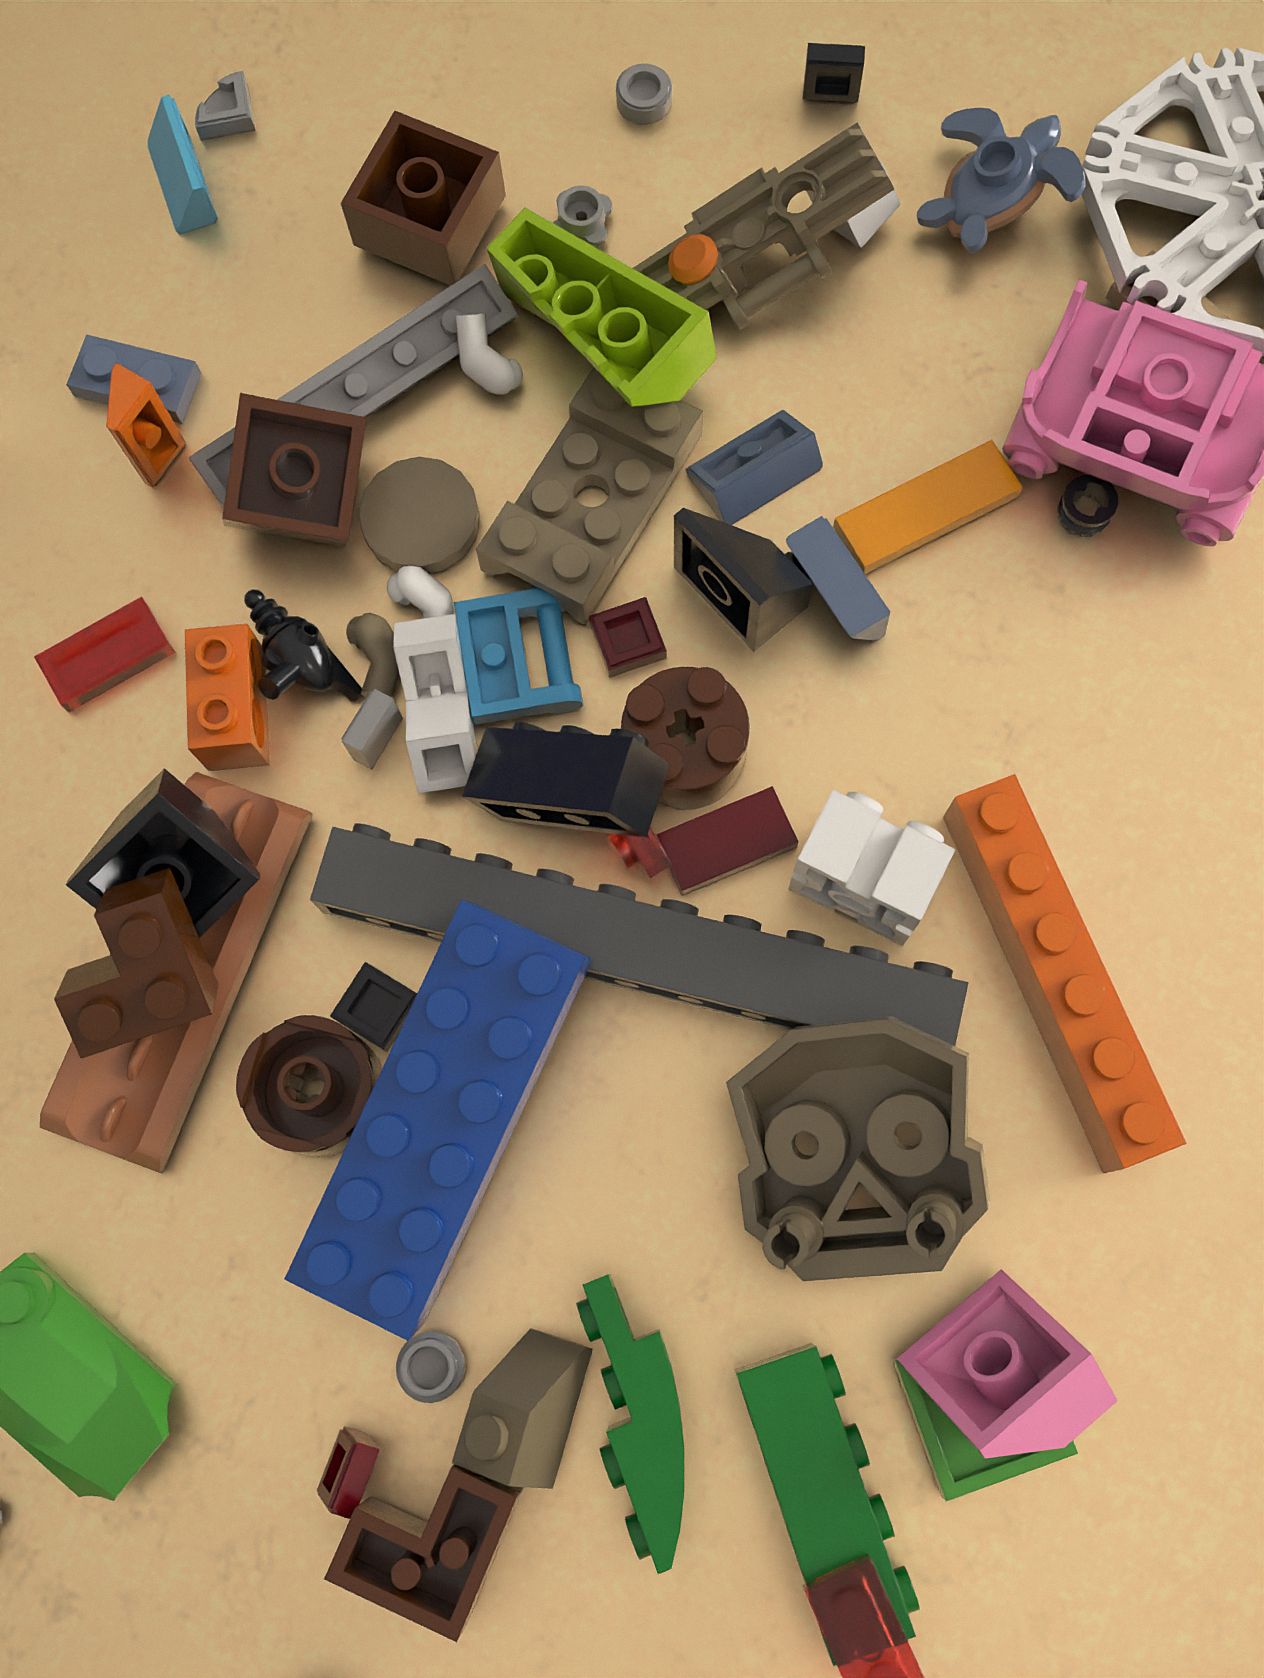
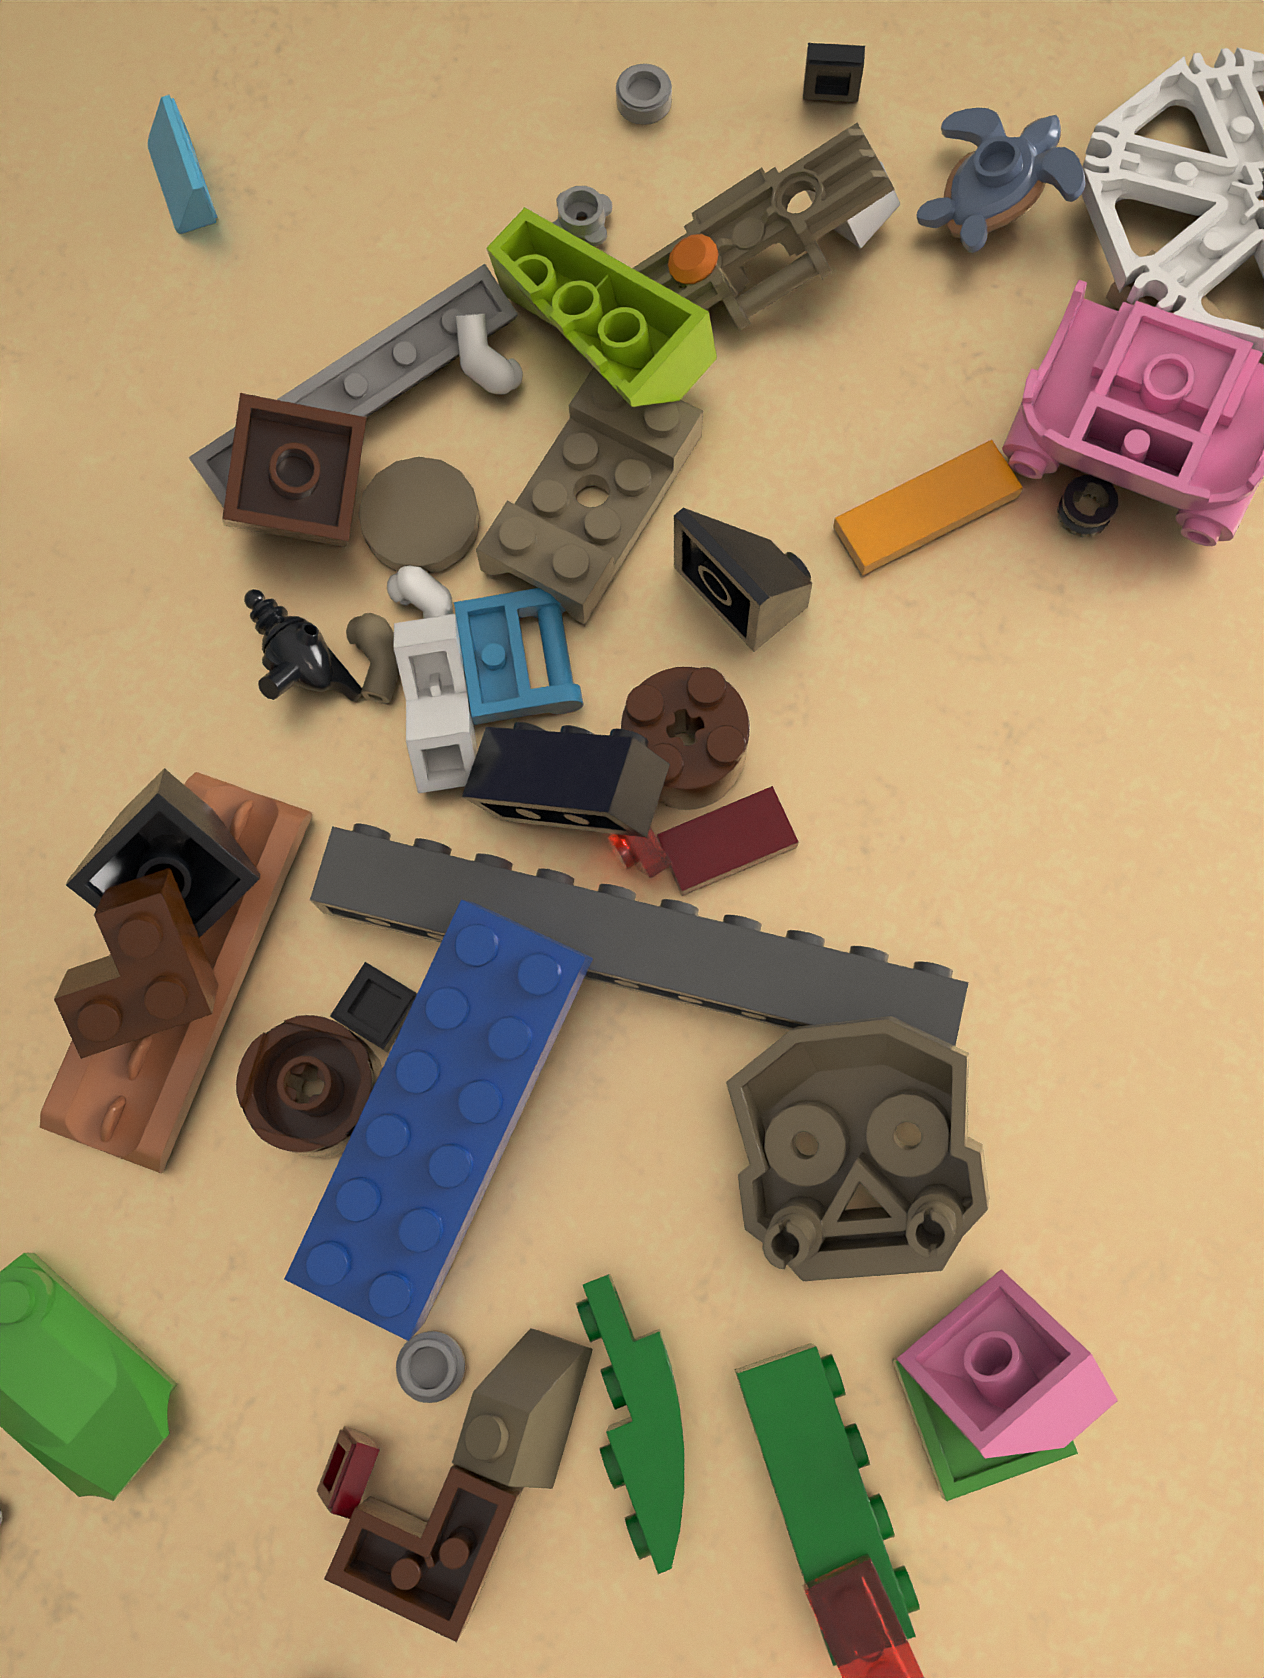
(104, 654): clear red tile -> none
(141, 425): orange slope -> none
(171, 376): sand blue plate -> none
(223, 698): orange brick -> none
(226, 109): light grey tile -> none
(372, 728): light grey tile -> none
(424, 198): reddish brown brick -> none
(627, 637): dark red tile -> none
(756, 467): sand blue slope -> none
(840, 580): sand blue slope -> none
(871, 866): white brick -> none
(1062, 976): orange brick -> none

